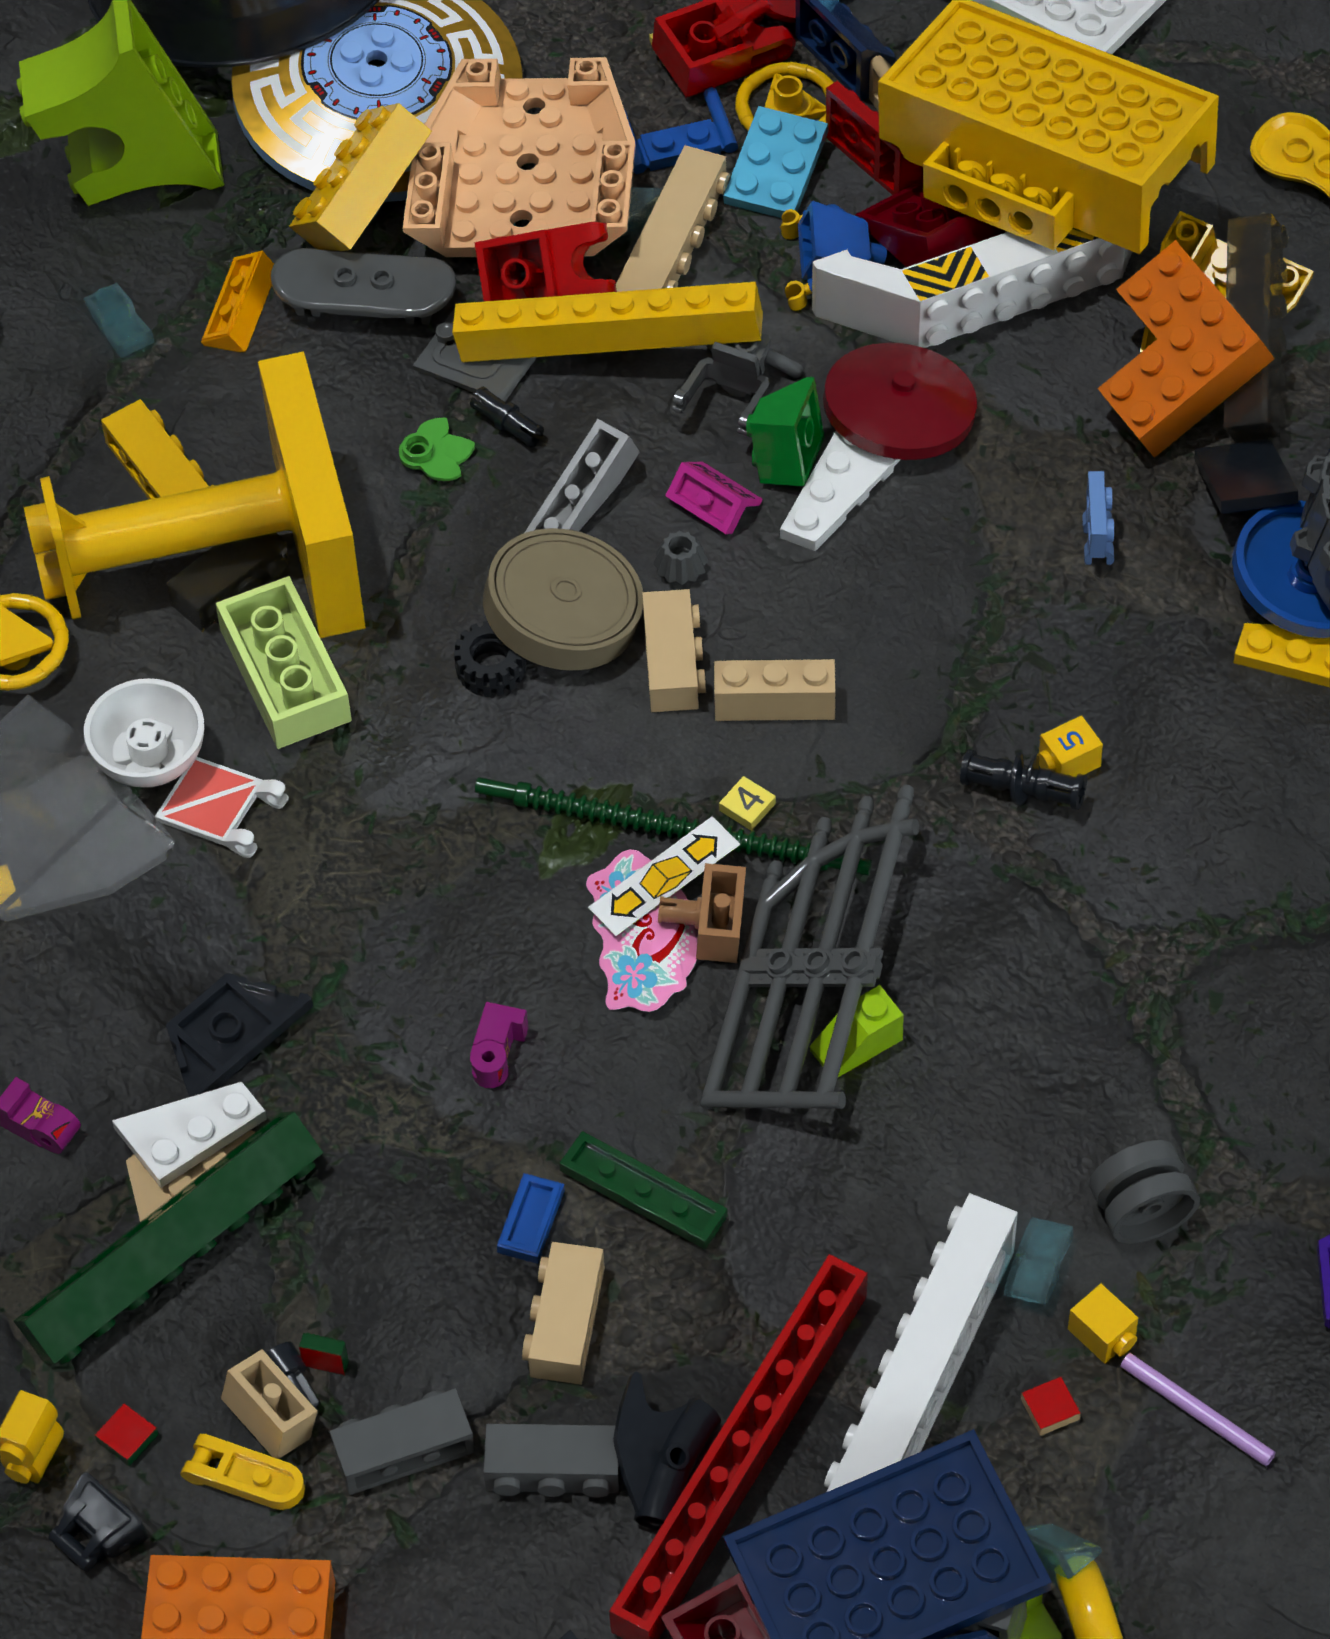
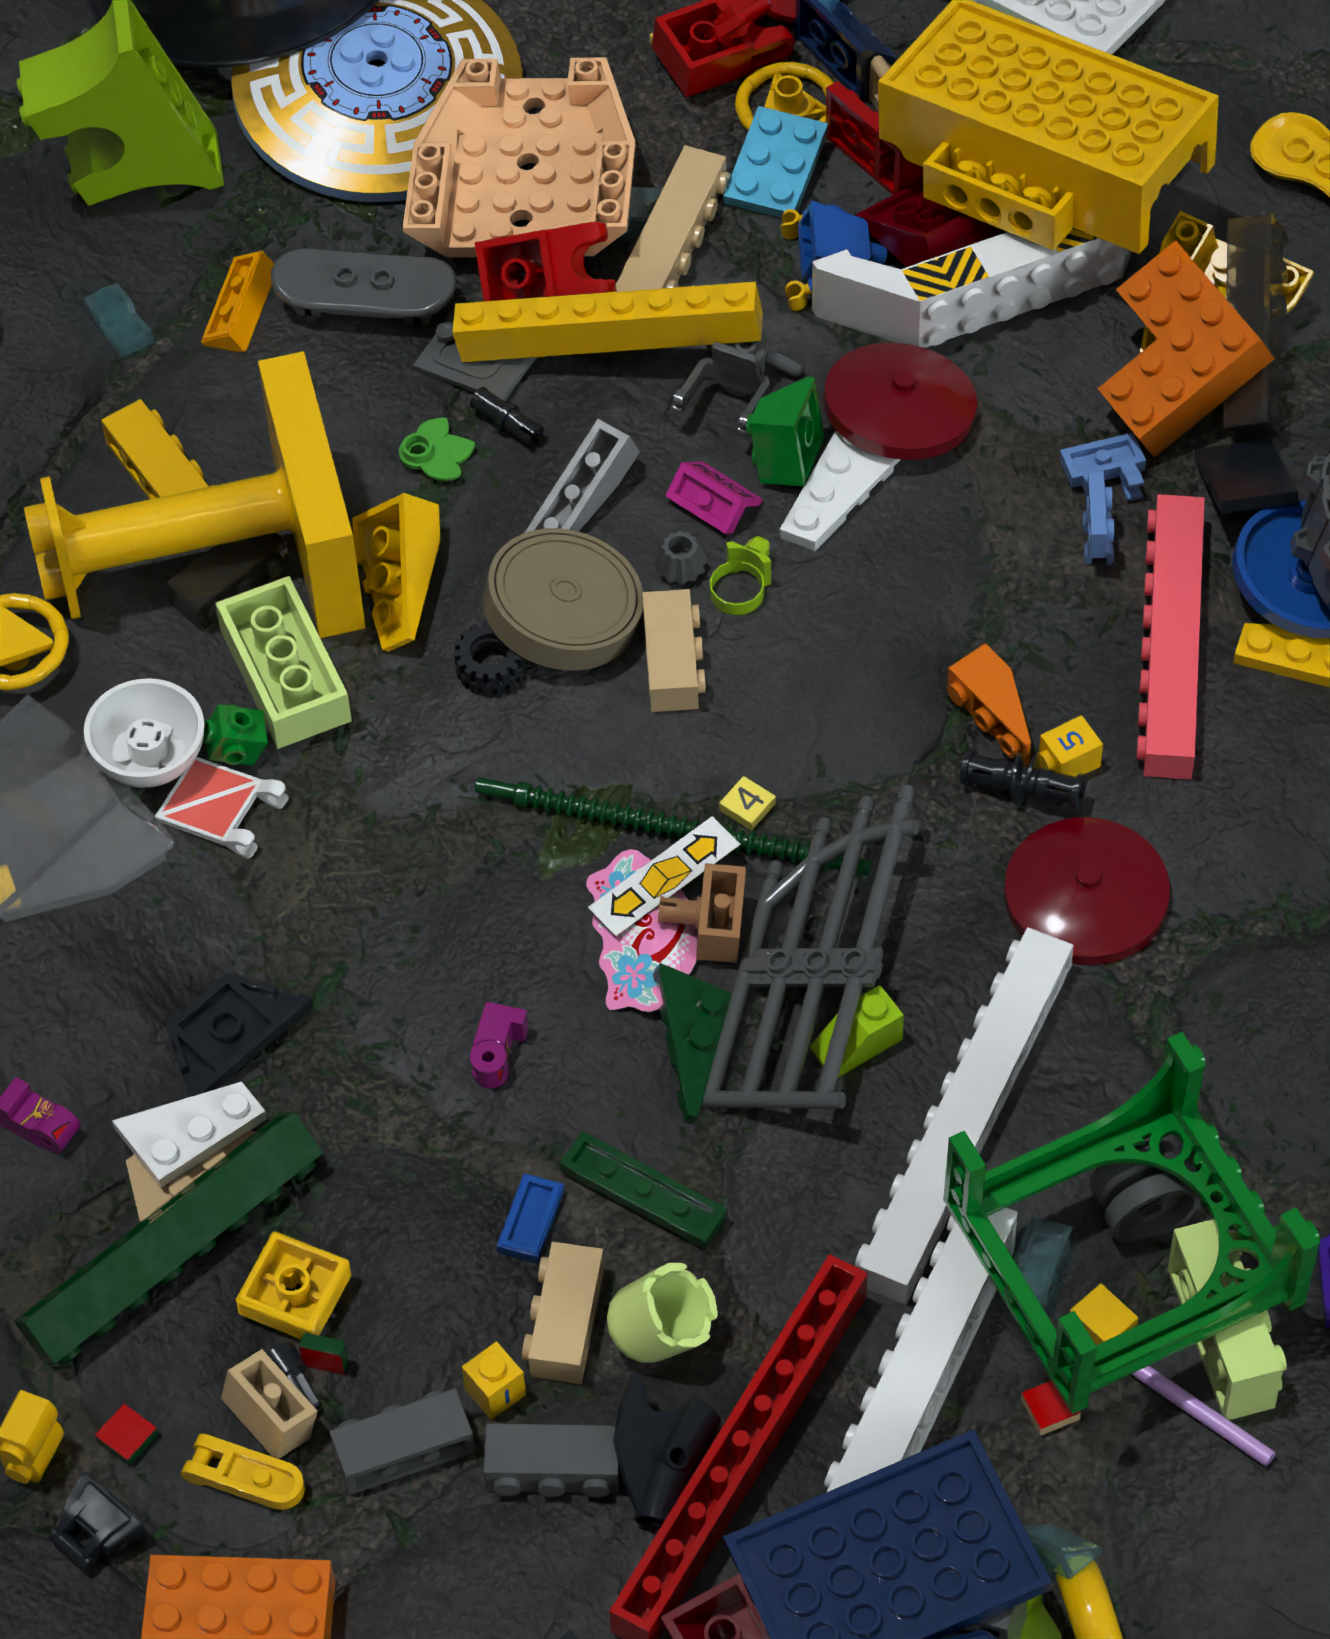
(235, 735): none -> green brick
(284, 1265): none -> yellow brick
(359, 177): yellow brick -> none
(398, 553): none -> yellow wedge
(493, 1380): none -> yellow brick
(661, 1314): none -> yellowish green cylinder
(663, 147): blue plate -> none
(694, 1023): none -> dark green wing
(747, 558): none -> lime piece
(774, 690): tan brick -> none
(970, 1103): none -> white brick
(989, 693): none -> orange slope
(1088, 887): none -> dark red dish
(1115, 456): none -> medium blue plate
(1159, 1109): none -> green arch
(1173, 637): none -> coral brick
(1242, 1359): none -> yellowish green brick

